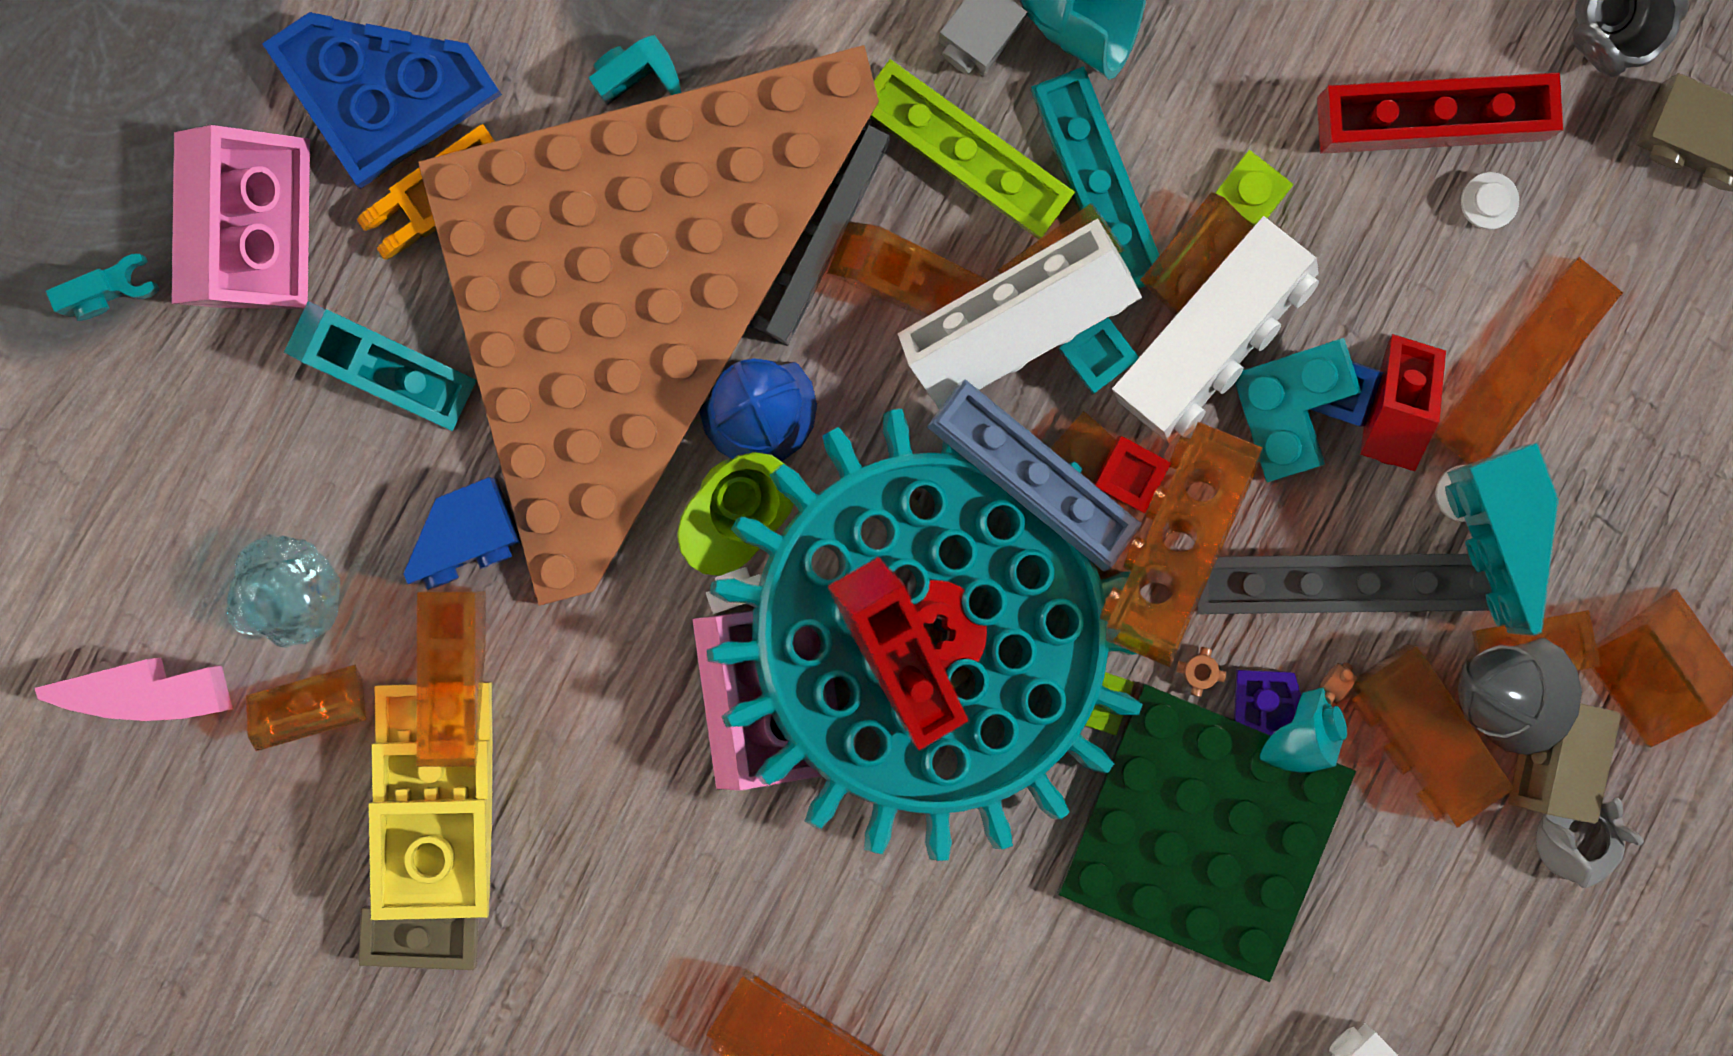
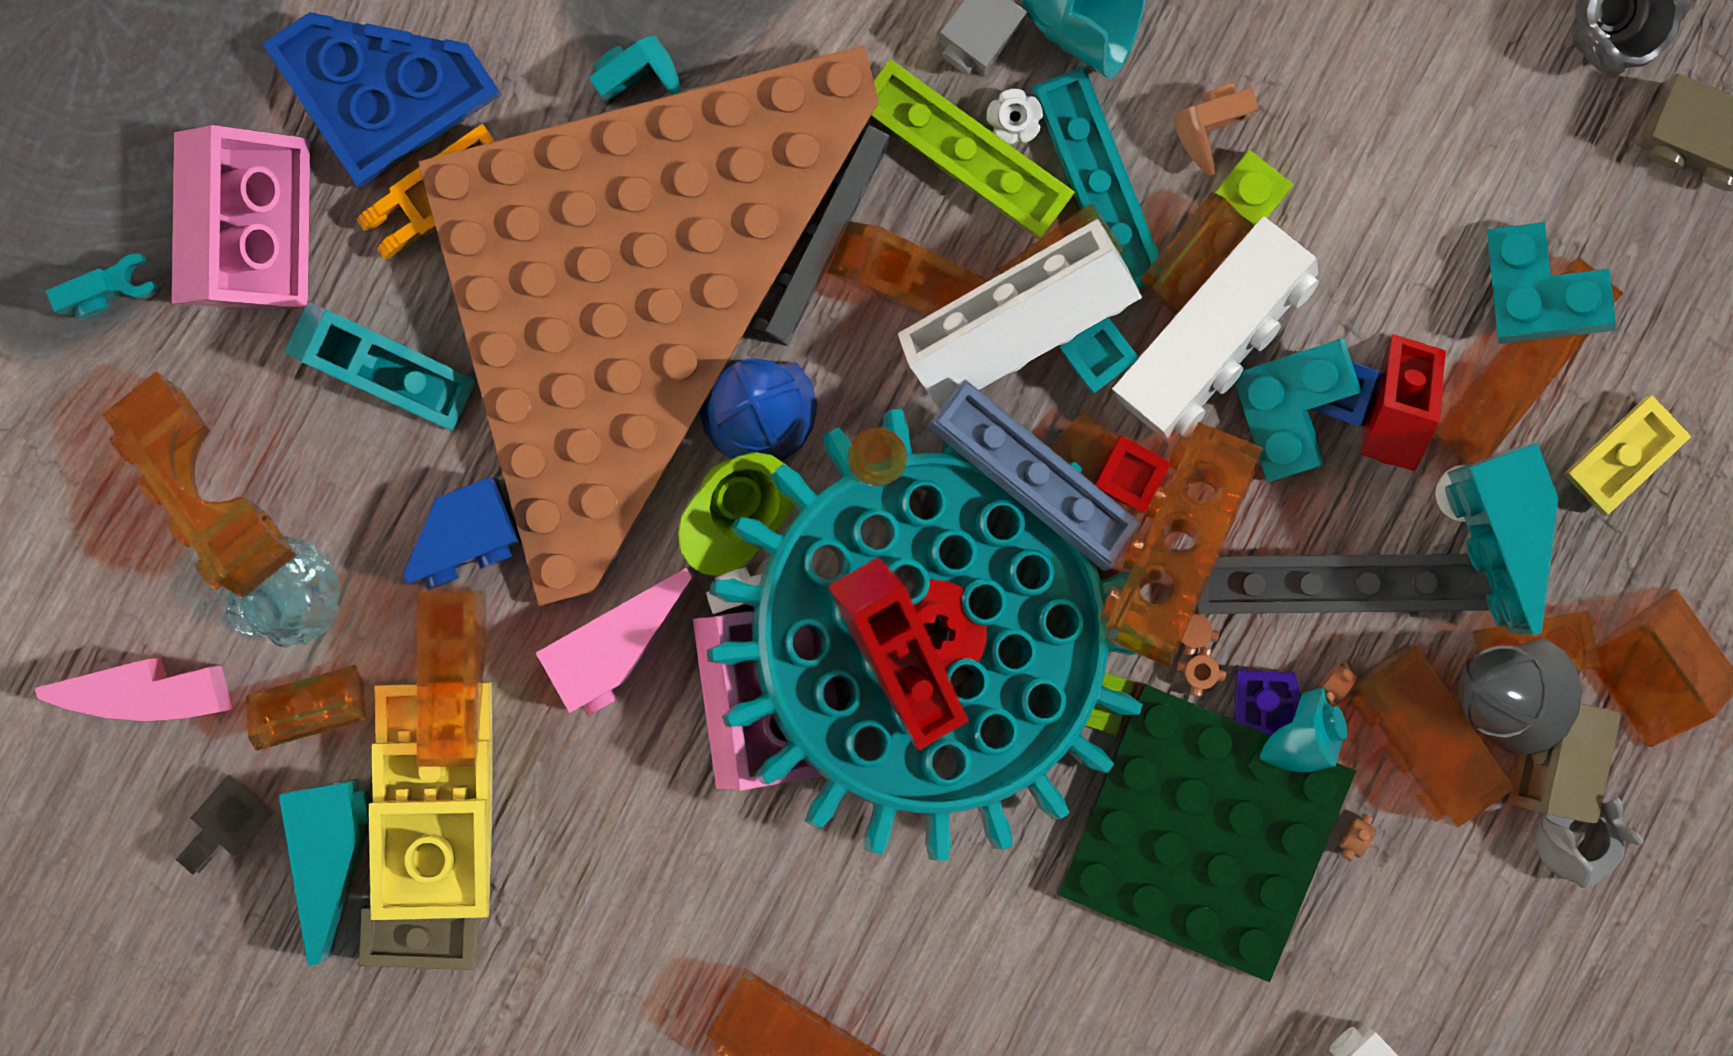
(163, 437): none -> clear orange arch
(227, 821): none -> clear smoke plate
(324, 847): none -> teal slope
(606, 650): none -> bright pink slope
(877, 456): none -> clear orange plate
(1015, 101): none -> white plate
(1198, 634): none -> nougat piece
(1220, 109): none -> nougat plate
(1357, 837): none -> nougat piece
(1439, 113): red brick -> none
(1490, 200): white plate -> none
(1539, 305): none -> teal plate
(1627, 455): none -> light yellow plate

